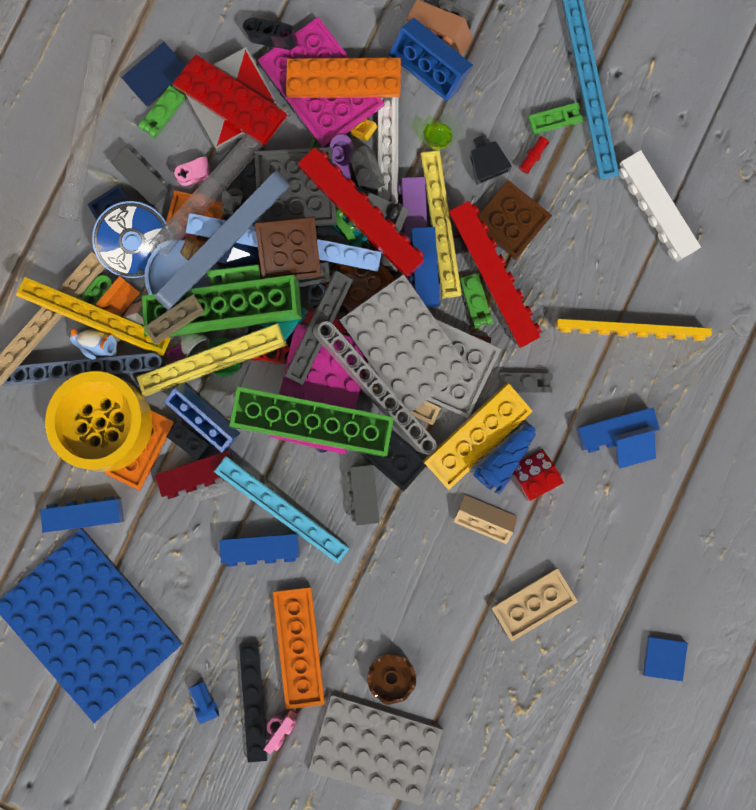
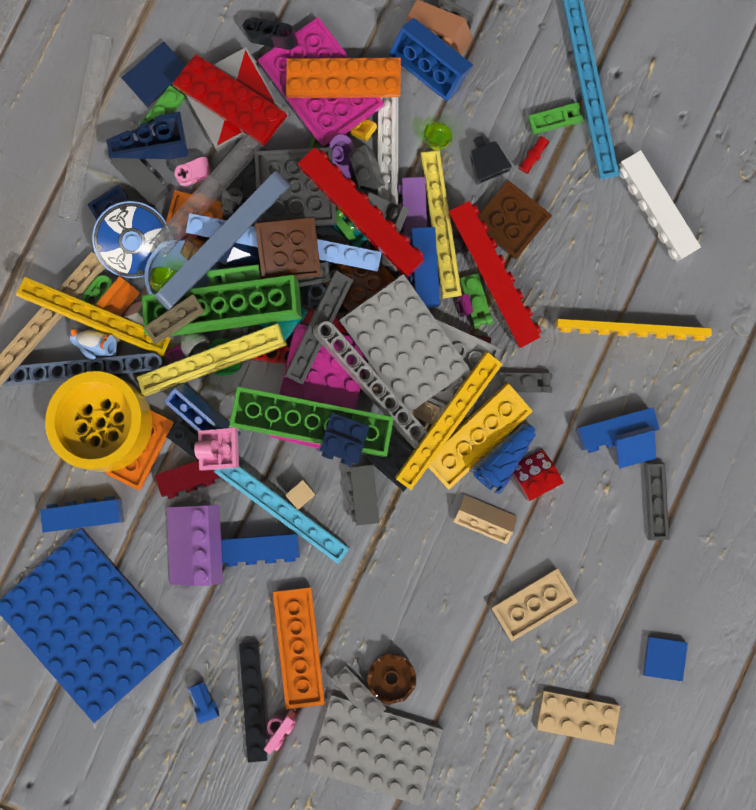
(156, 140): none -> dark blue wedge
(160, 276): none -> clear neon green hair
(194, 545): none -> medium lavender slope
(217, 449): none -> bright pink plate
(300, 494): none -> tan panel
(343, 439): none -> dark blue plate
(358, 694): none -> light grey plate
(448, 420): none -> yellow plate
(464, 305): none -> magenta tile
(578, 717): none -> tan plate
(656, 501): none -> dark grey tile

